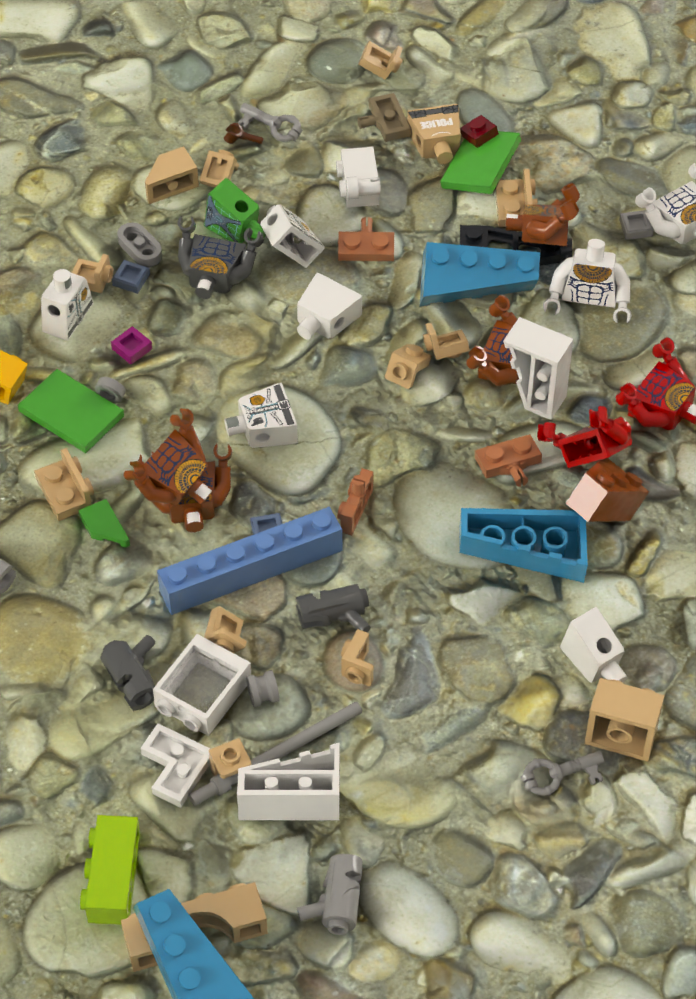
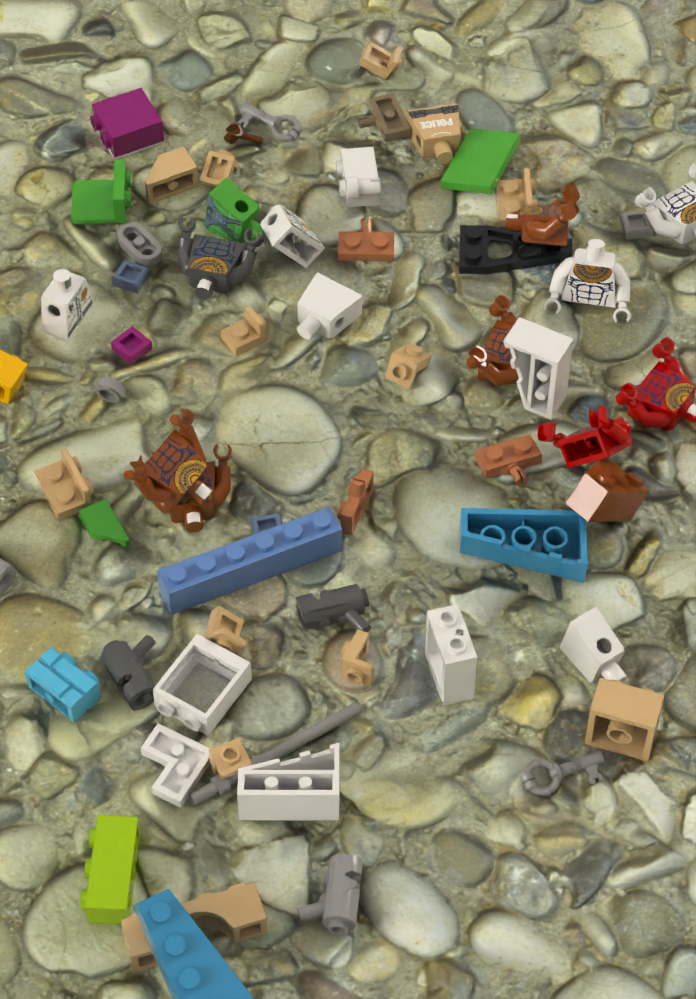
(63, 684): none -> medium azure brick
(71, 410): bright green tile -> none
(96, 273): tan bracket -> none
(102, 199): none -> bright green bracket
(127, 123): none -> magenta piece
(245, 333): none -> tan bracket
(262, 688): light grey wheel -> none
(265, 418): white torso -> none
(446, 345): tan bracket -> none
(450, 654): none -> white window
(474, 271): dark azure wedge -> none
(479, 131): dark red plate -> none

